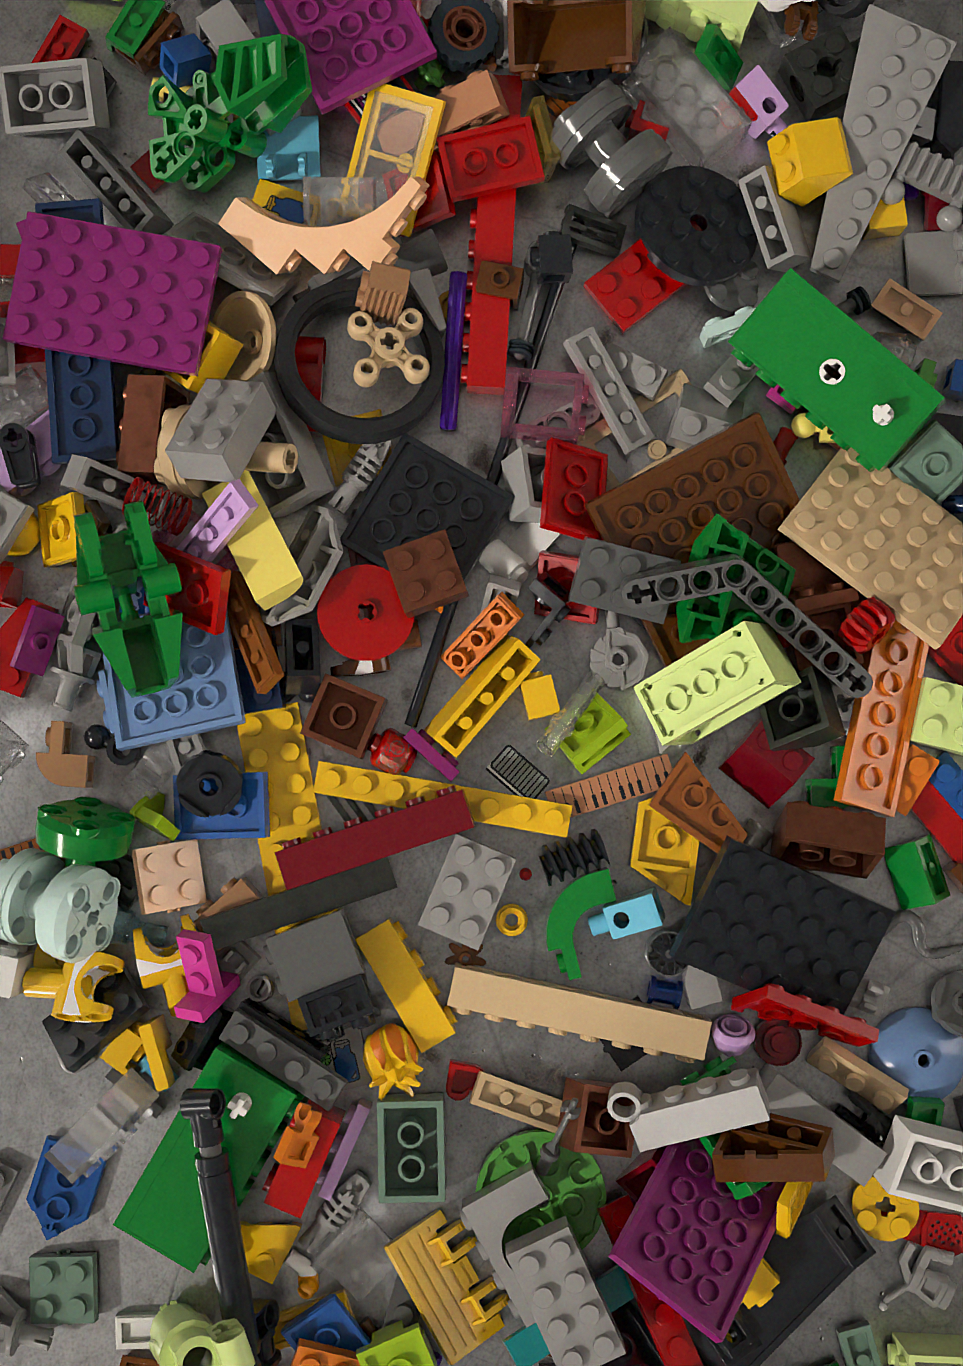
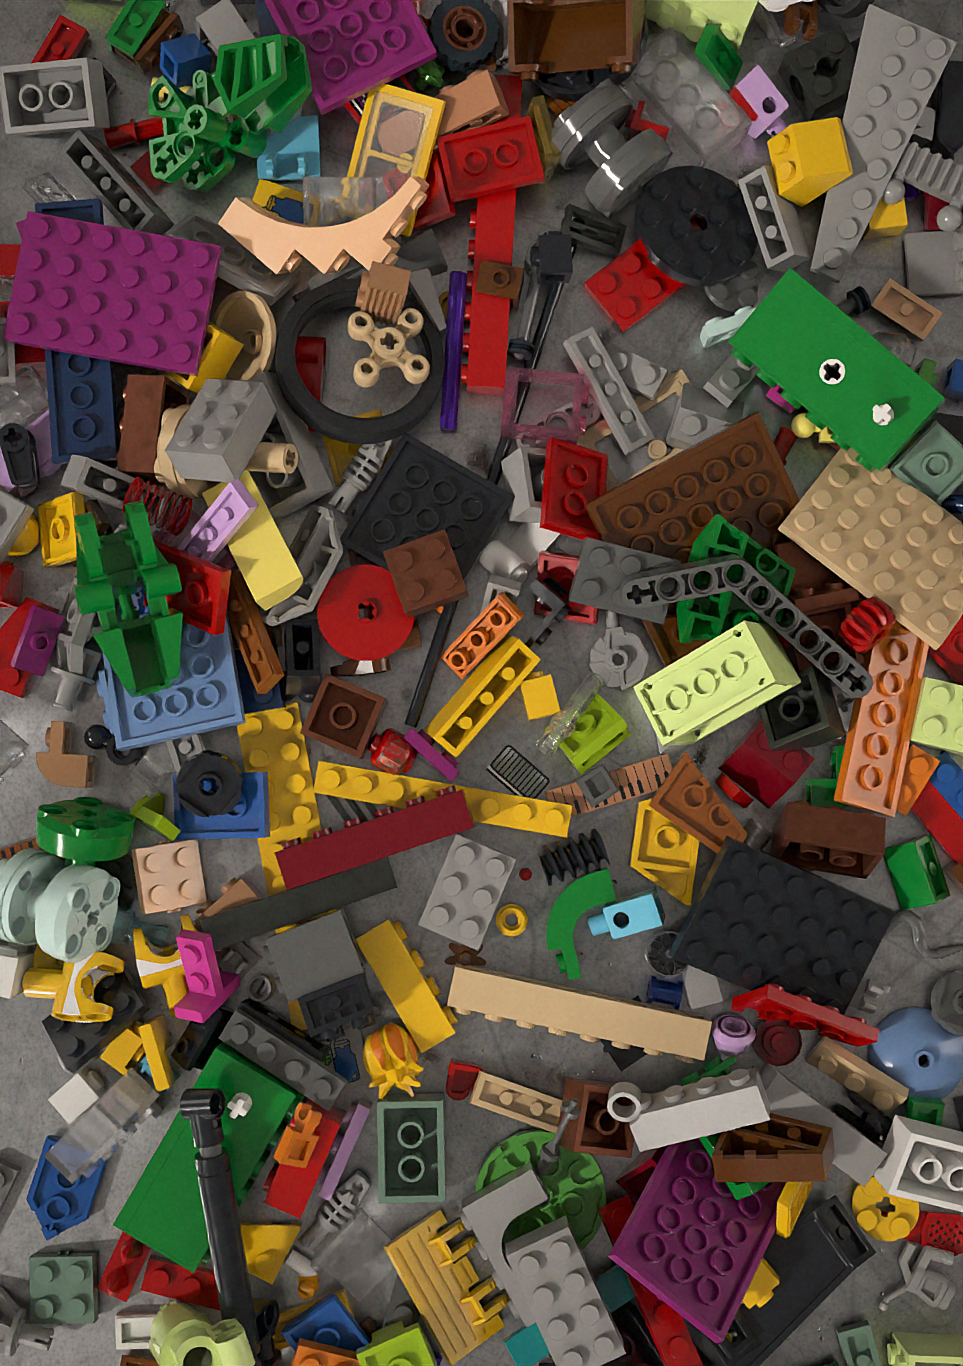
(78, 1094): none -> white brick
(124, 1267): none -> red tile
(133, 132): none -> red axle
(176, 1282): none -> red plate
(597, 785): none -> dark grey tile
(733, 791): none -> red tile

